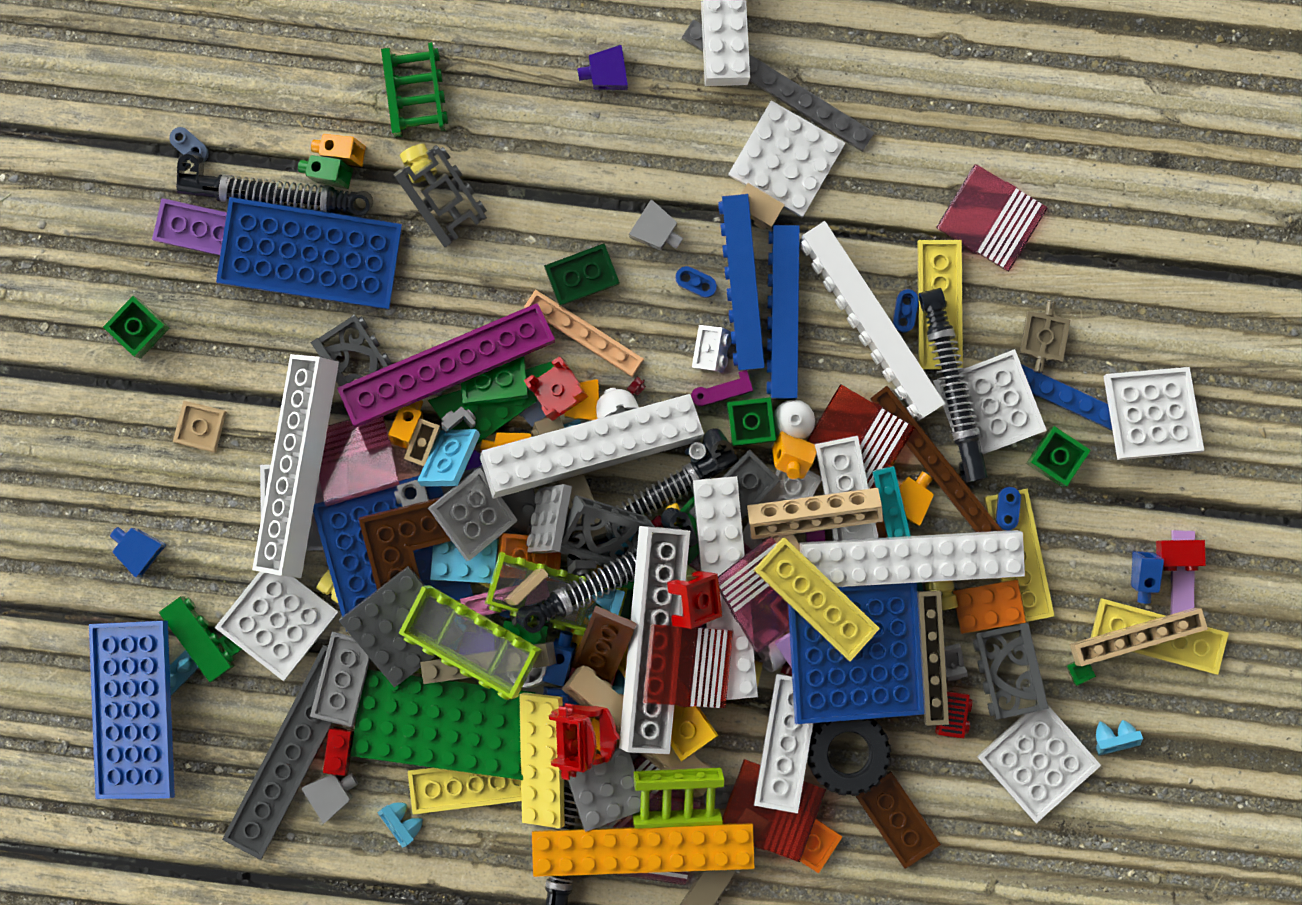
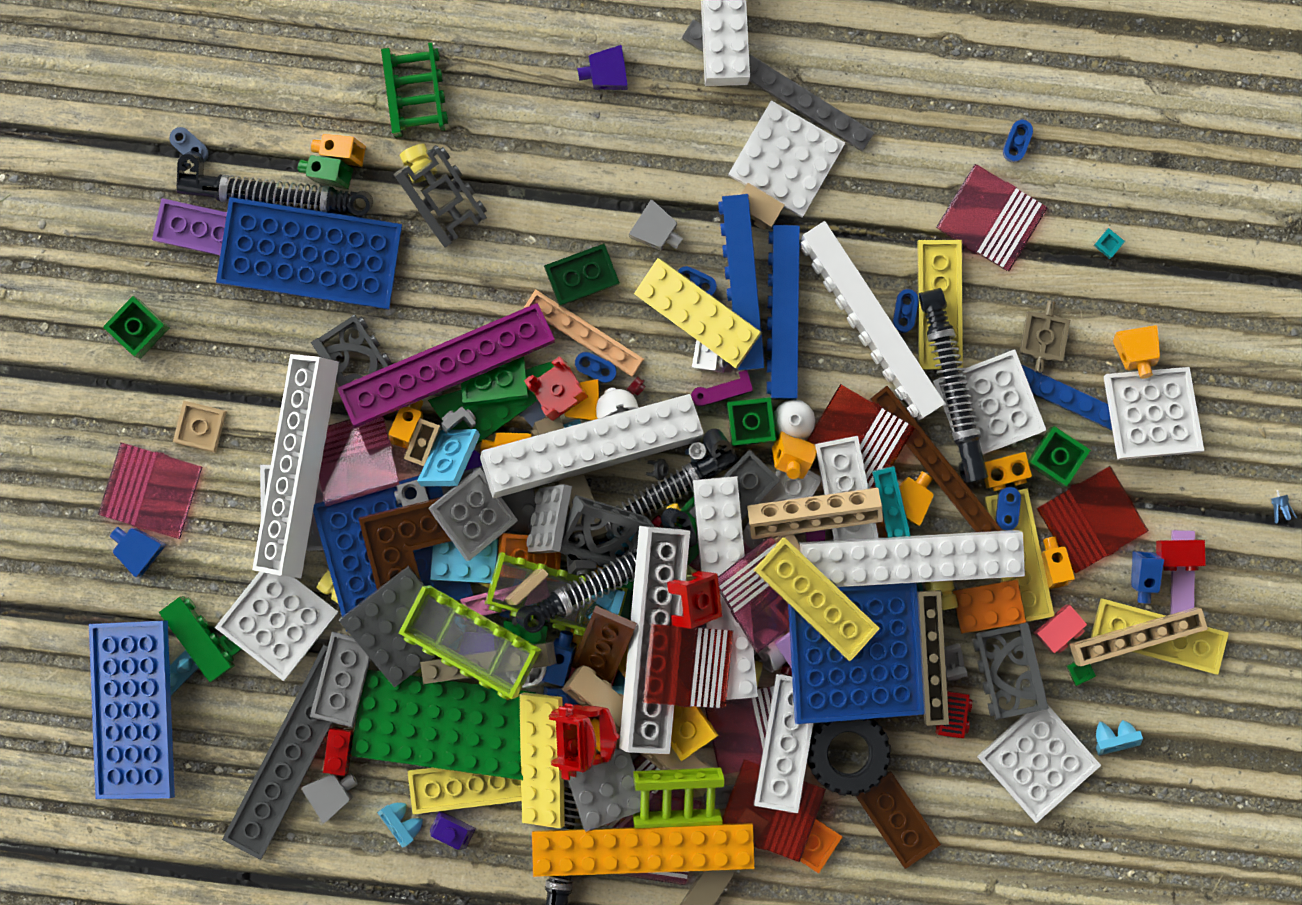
(150, 490): none -> clear pink piece
(451, 831): none -> dark purple torso
(595, 368): none -> blue plate
(661, 469): none -> dark grey plate
(697, 313): none -> light yellow plate
(740, 730): none -> clear pink piece
(1005, 465): none -> light orange brick
(1017, 141): none -> blue plate
(1060, 572): none -> light orange torso
(1061, 629): none -> coral brick
(1092, 519): none -> clear red piece
(1109, 243): none -> teal plate
(1138, 349): none -> light orange torso
(1283, 502): none -> flat silver piece

